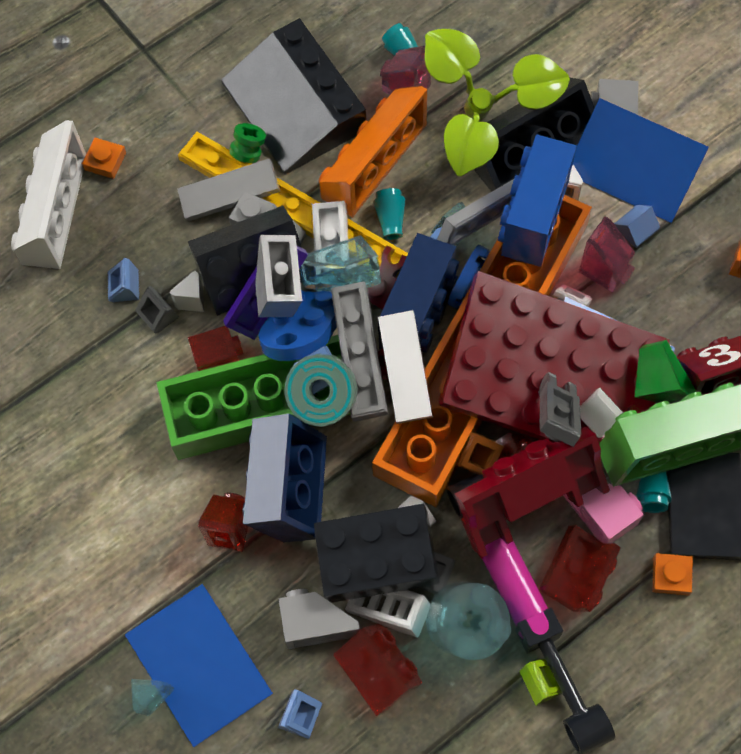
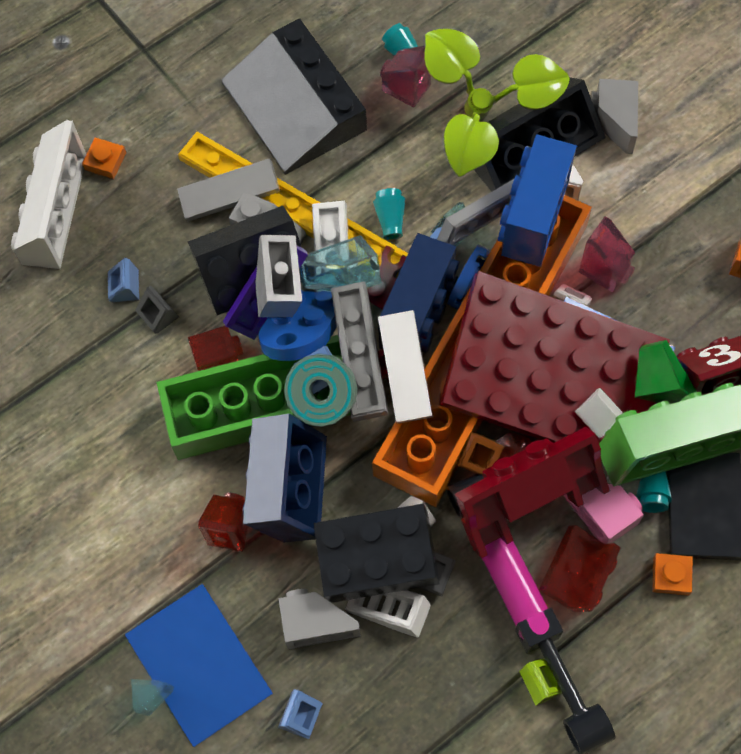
(189, 294): white slope -> none
(247, 143): green wheel -> none
(375, 148): orange slope -> none
(378, 667): clear red bracket -> none
(488, 627): clear light blue brick -> none
(559, 411): dark grey hinge -> none
(637, 159): blue sticker -> none
(638, 224): medium blue slope -> none

